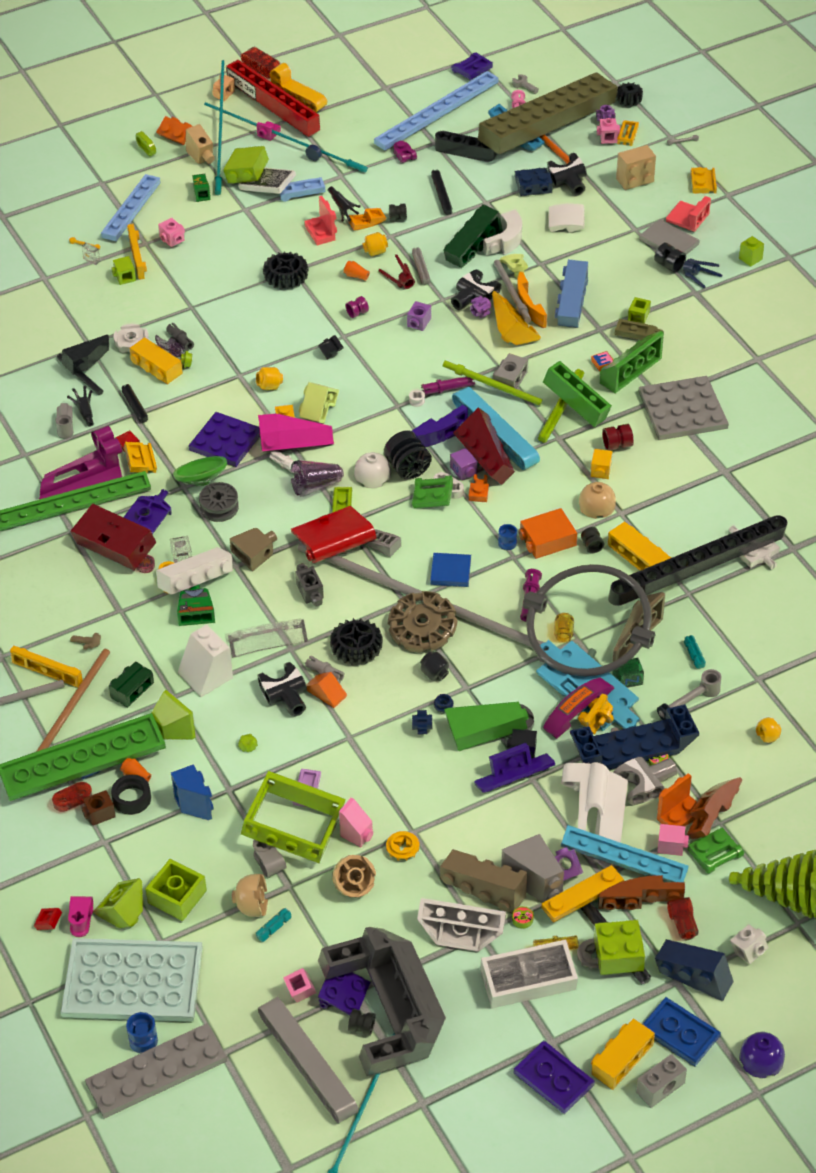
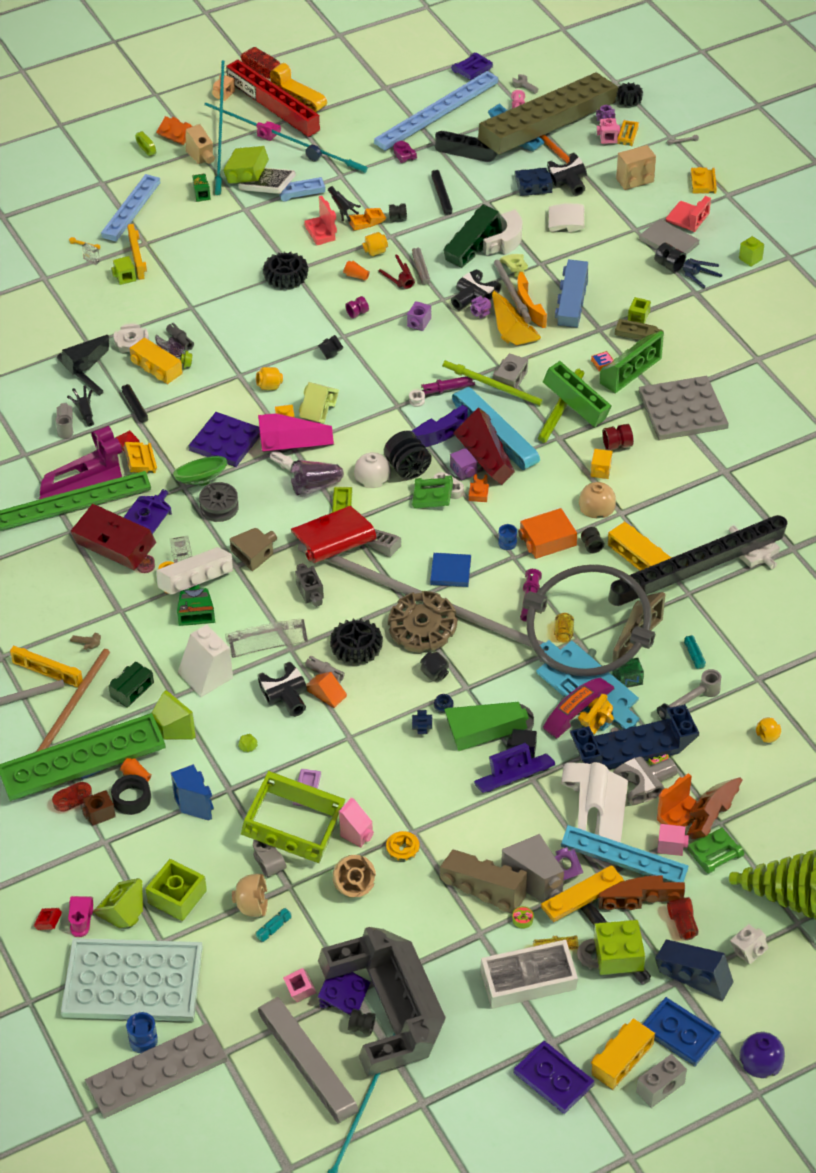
(171, 232): bright pink brick -> none
(460, 924): white wedge -> none

